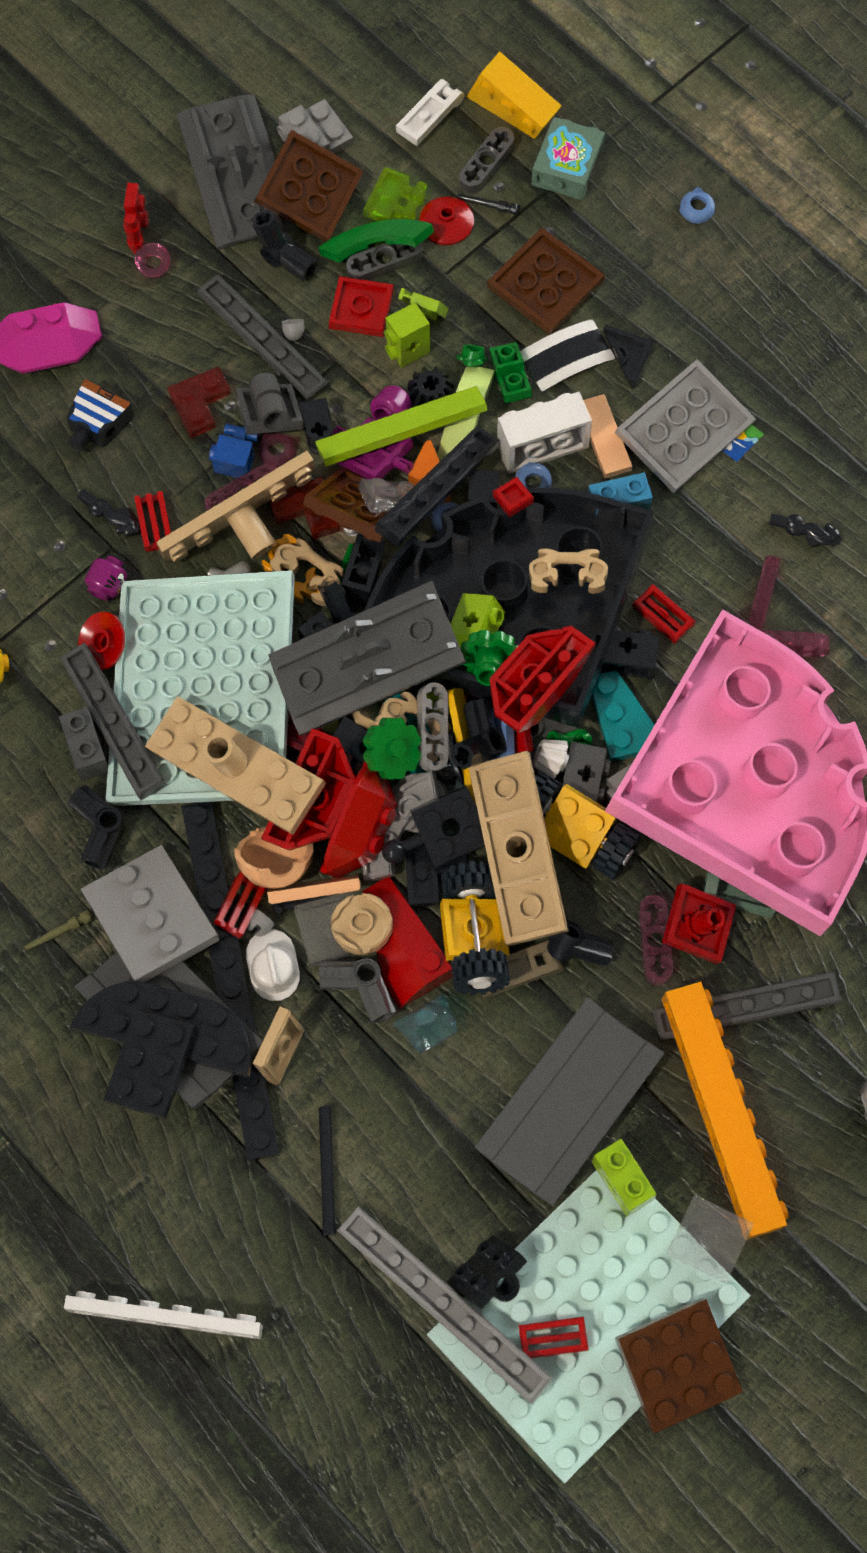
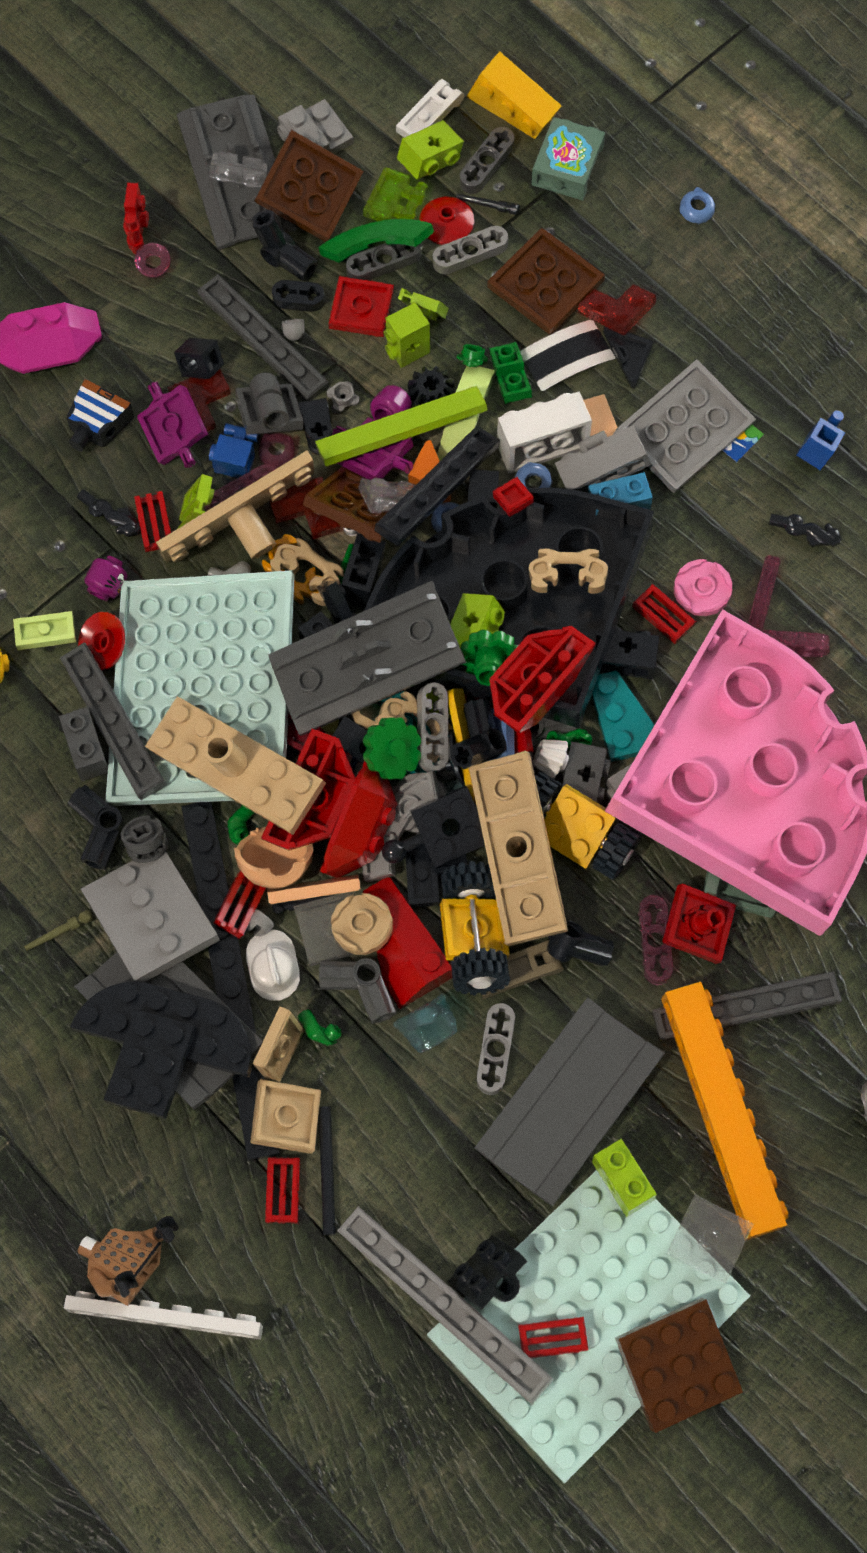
(44, 630): none -> yellowish green plate
(125, 1259): none -> medium nougat torso
(144, 836): none -> dark grey wheel
(172, 424): none -> magenta plate
(196, 499): none -> lime plate
(199, 358): none -> black brick
(225, 168): none -> clear hinge
(238, 824): none -> green arm
(282, 1218): none -> red tile
(285, 1116): none -> tan tile
(298, 295): none -> black beam
(326, 1036): none -> green arm
(342, 388): none -> light grey plate
(430, 149): none -> lime brick
(465, 260): none -> light grey beam
(483, 1070): none -> light grey beam
(603, 459): none -> light grey piece
(617, 314): none -> clear red plate
(702, 587): none -> bright pink tile
(822, 441): none -> blue brick

